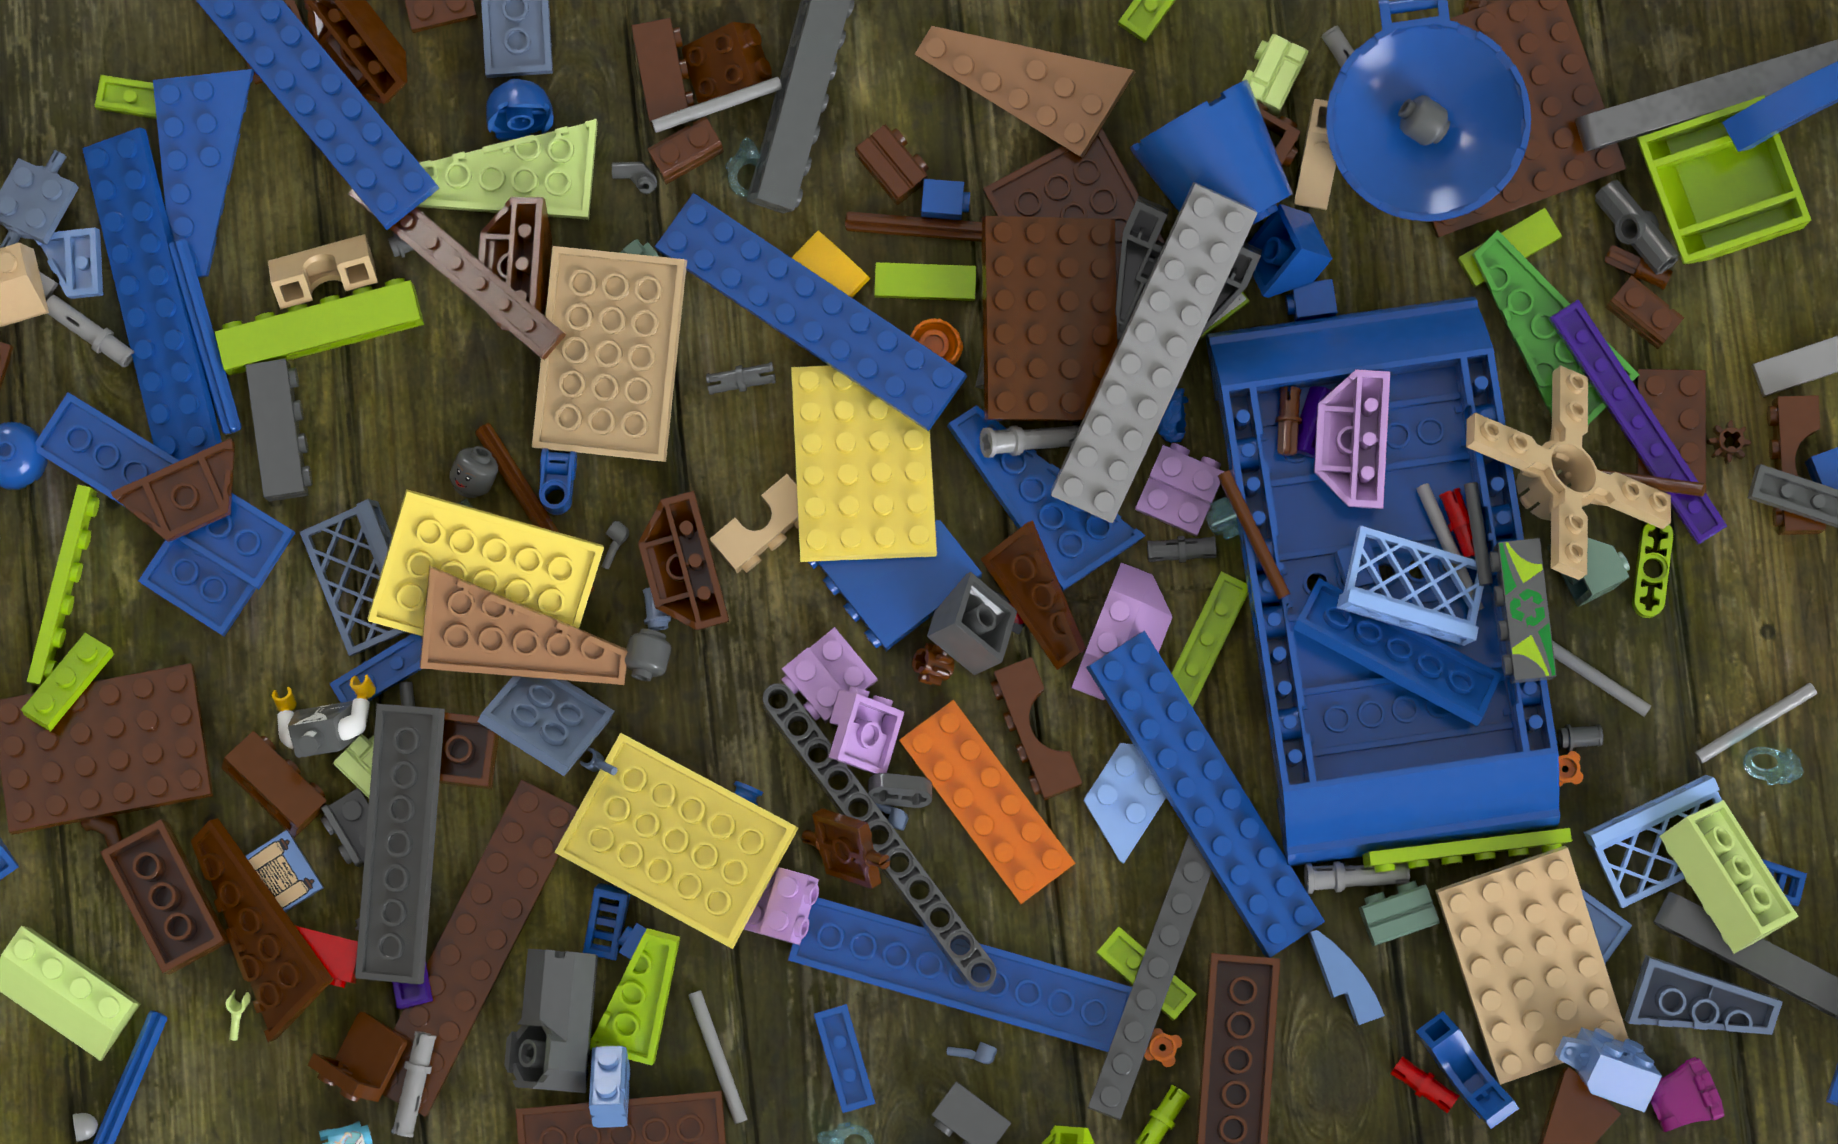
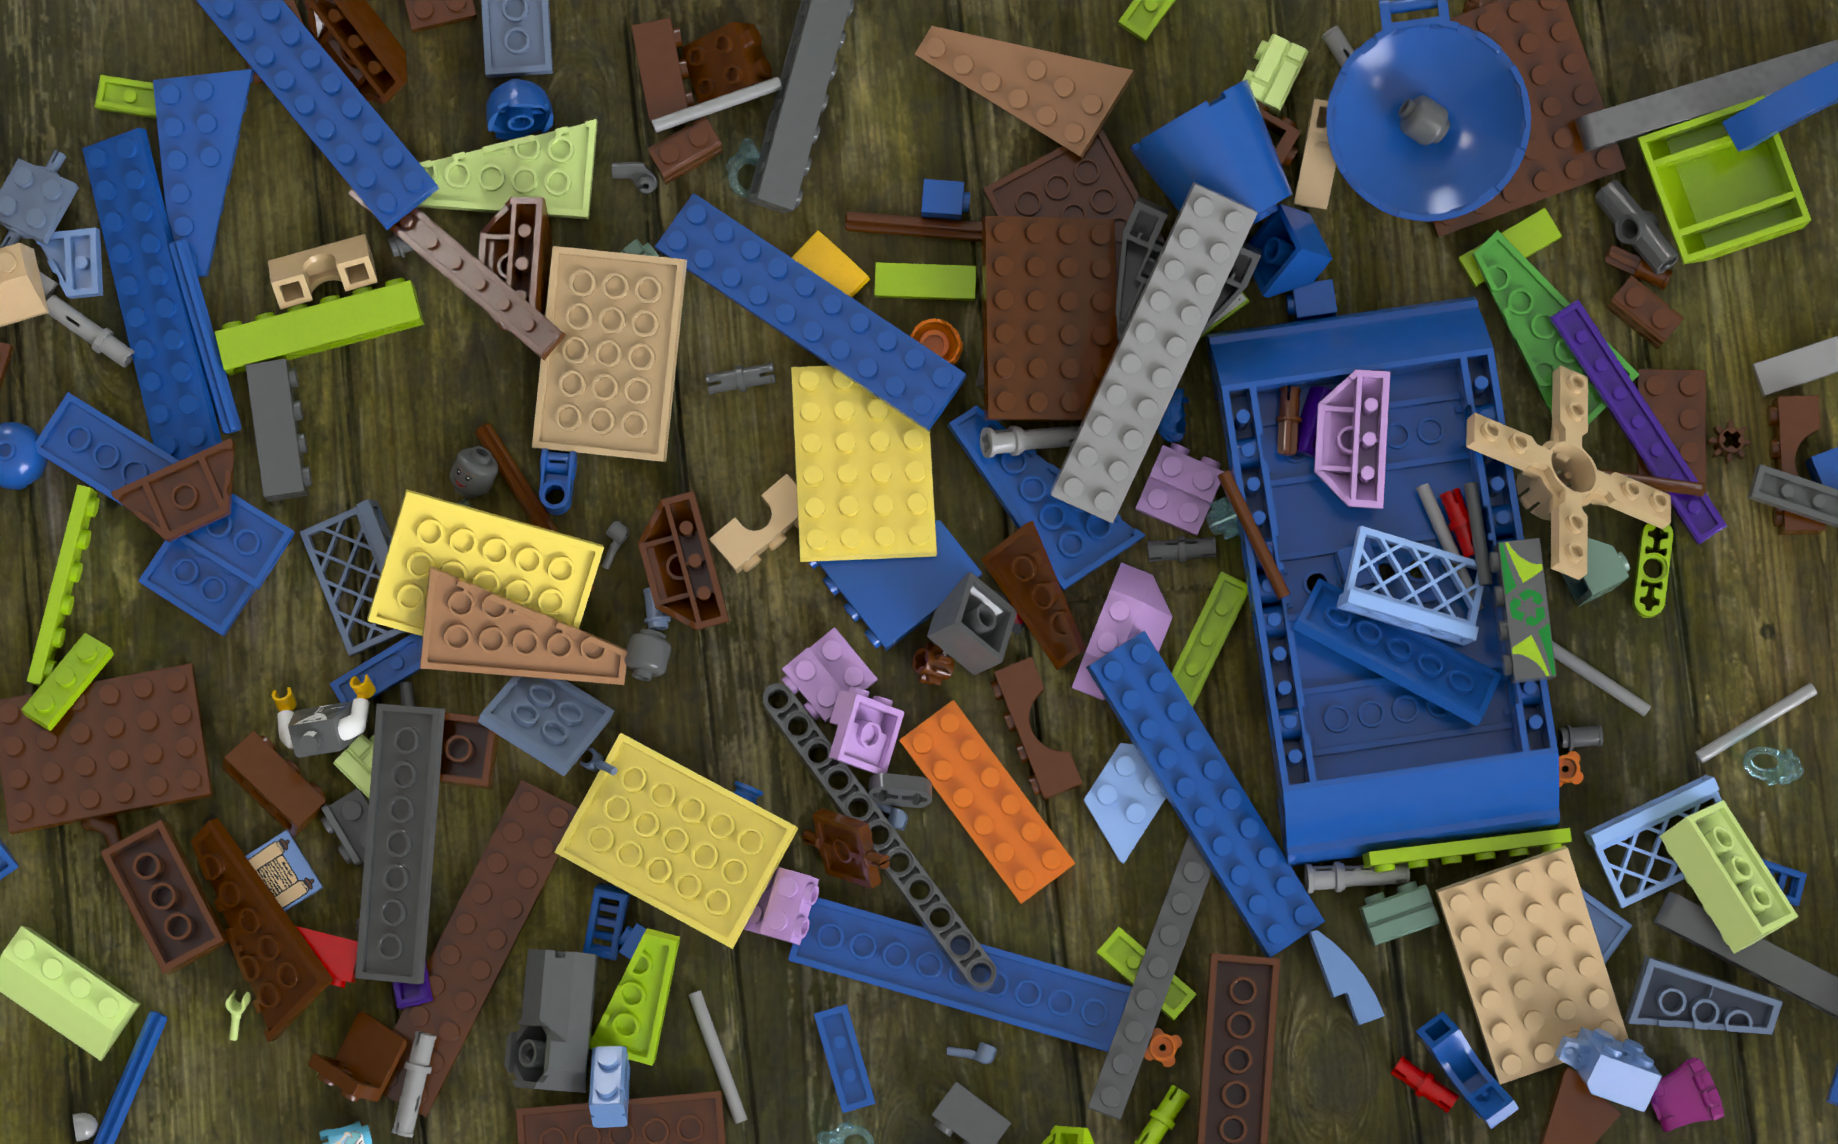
(892, 164): reddish brown brick -> none

